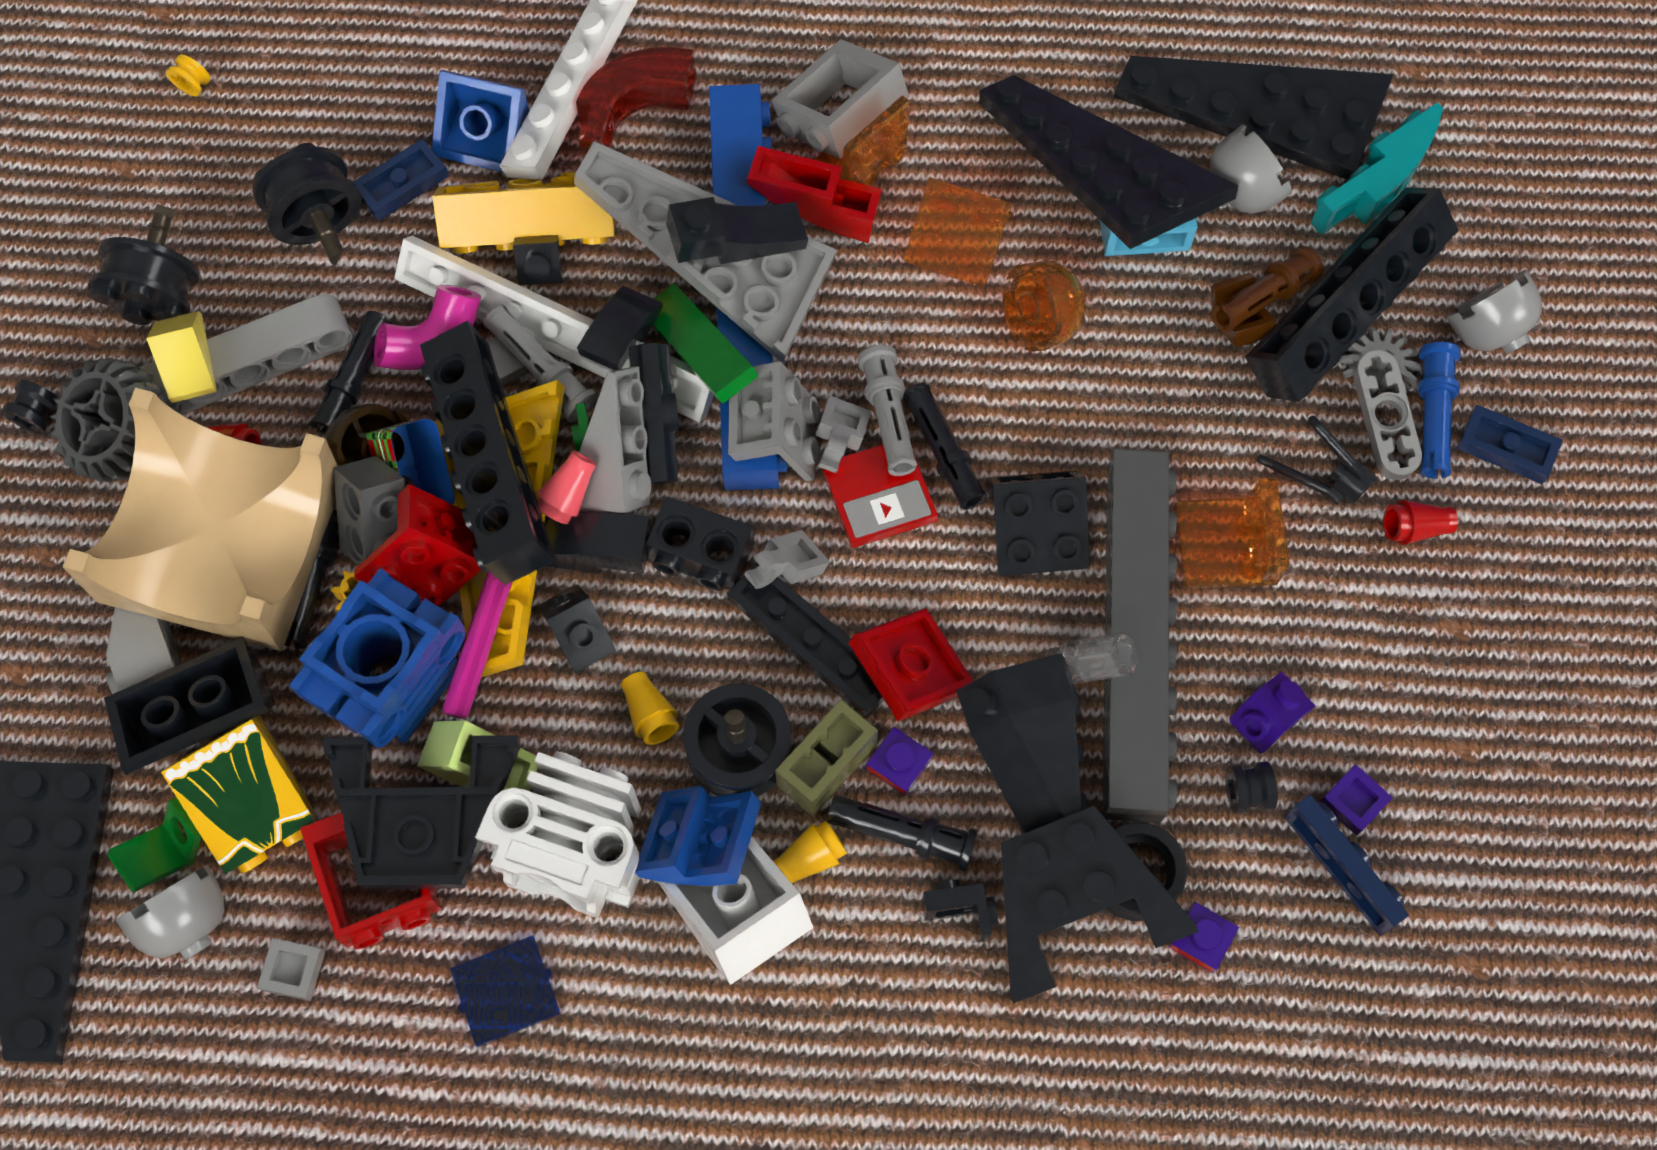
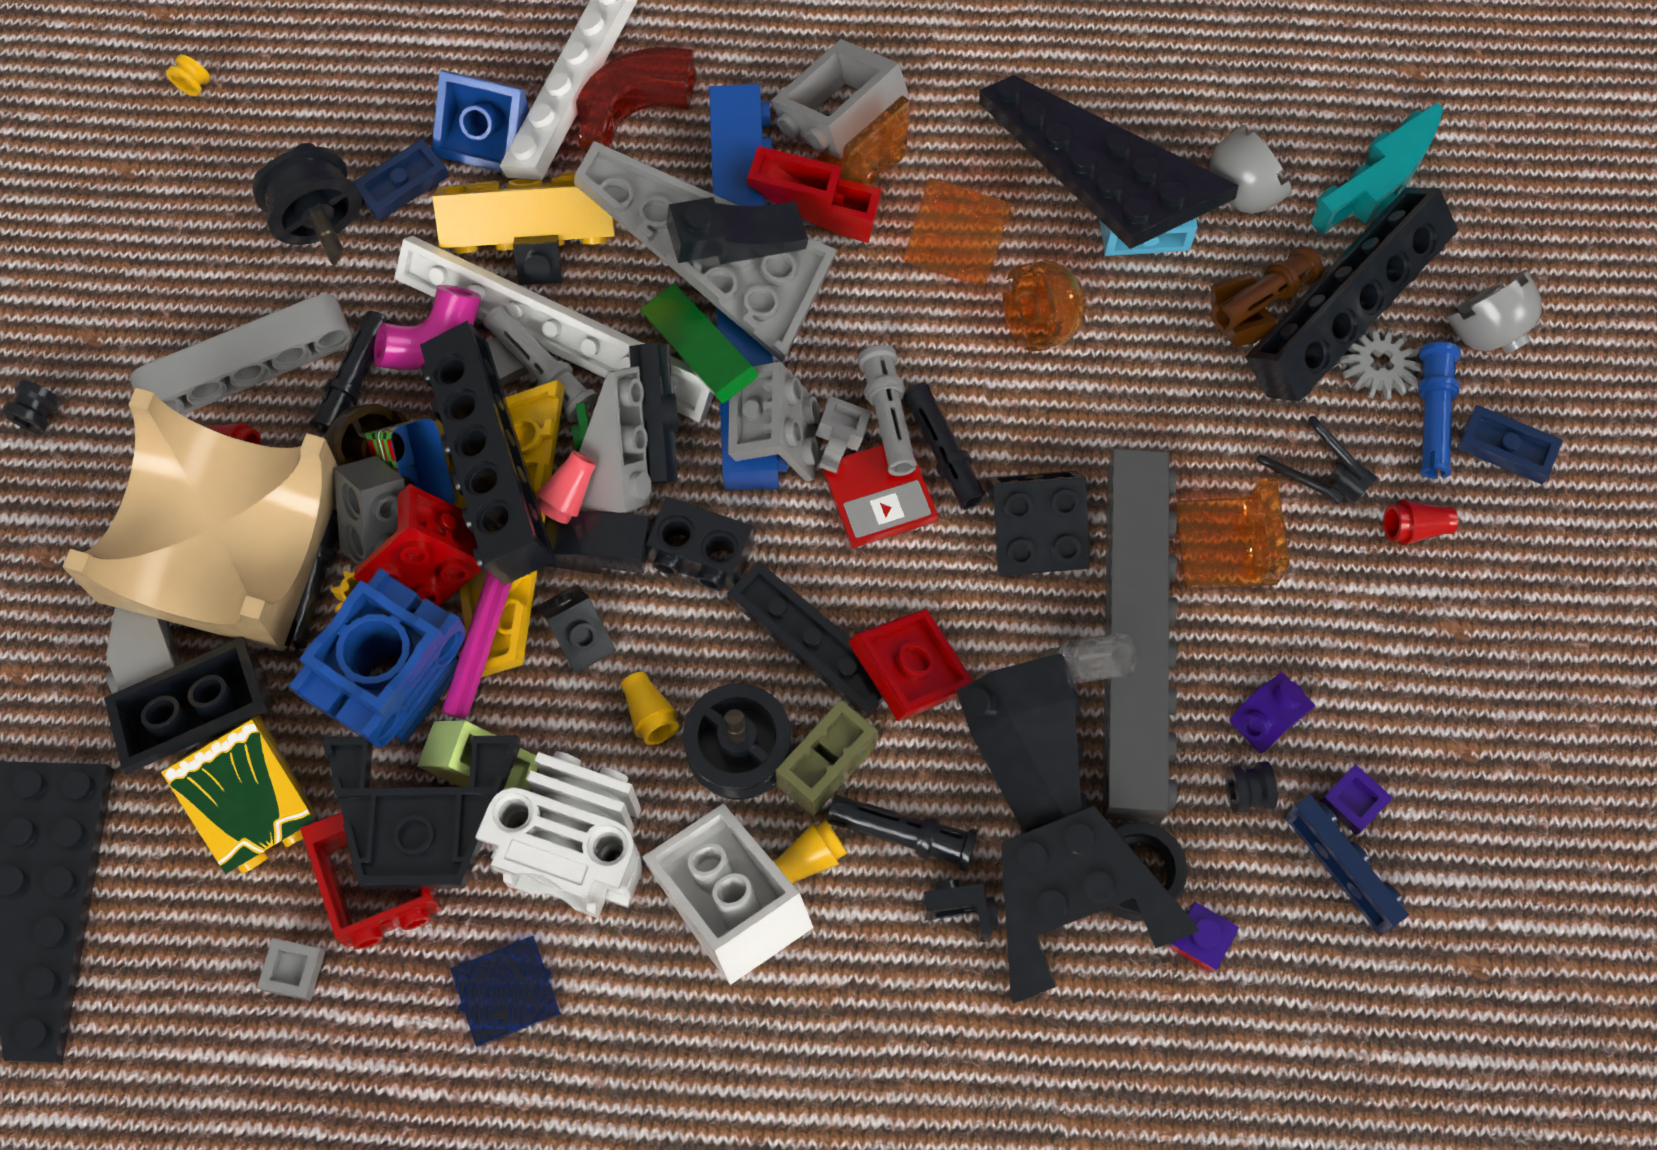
(96, 420): dark grey gear -> none
(144, 275): black wheel -> none
(158, 851): green bracket -> none
(176, 917): light grey cylinder -> none
(182, 356): light yellow slope -> none
(617, 326): black slope -> none
(698, 837): blue slope -> none
(790, 556): light grey plate -> none
(899, 761): dark purple plate -> none
(1296, 111): black wing -> none
(1405, 443): light grey beam -> none

